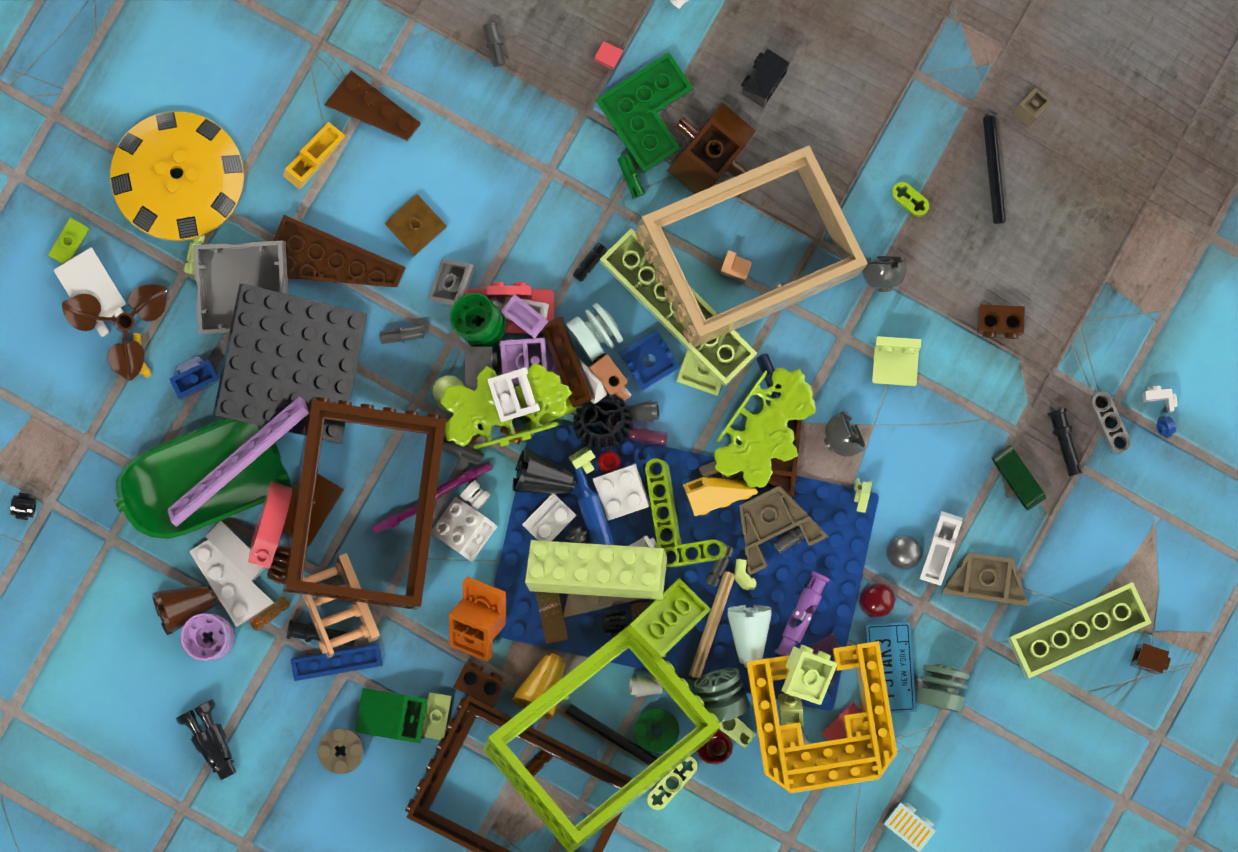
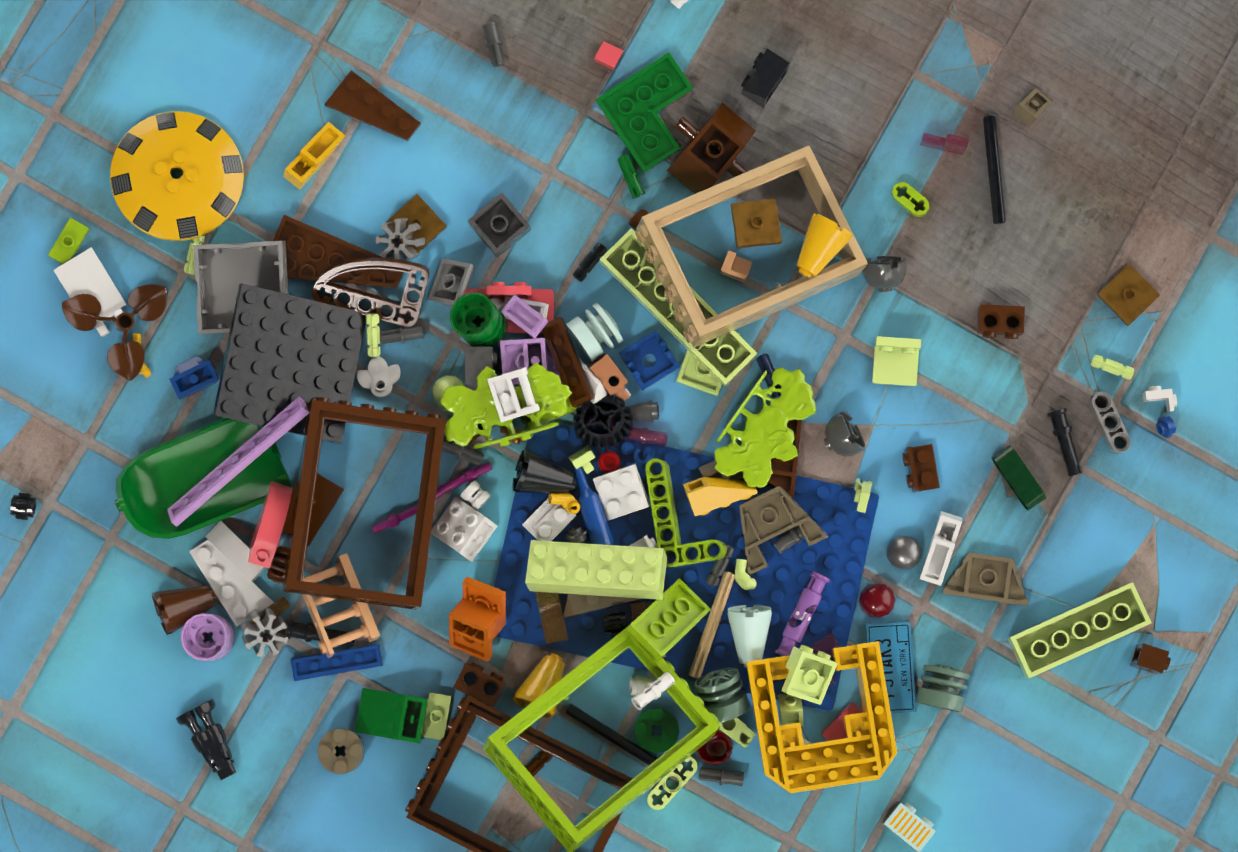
(268, 623): none -> light grey gear
(373, 335): none -> yellowish green axle
(376, 301): none -> beam
(378, 373): none -> white plate
(394, 233): none -> light grey gear
(499, 225): none -> flat silver brick
(566, 500): none -> yellow arm
(636, 218): none -> reddish brown tile
(653, 690): none -> white pin
(721, 776): none -> dark grey axle
(756, 223): none -> pearl gold plate
(821, 245): none -> yellow cone
(921, 468): none -> reddish brown bracket
(950, 144): none -> clear pink tile
(1112, 367): none -> yellowish green axle
(1128, 295): none -> pearl gold plate

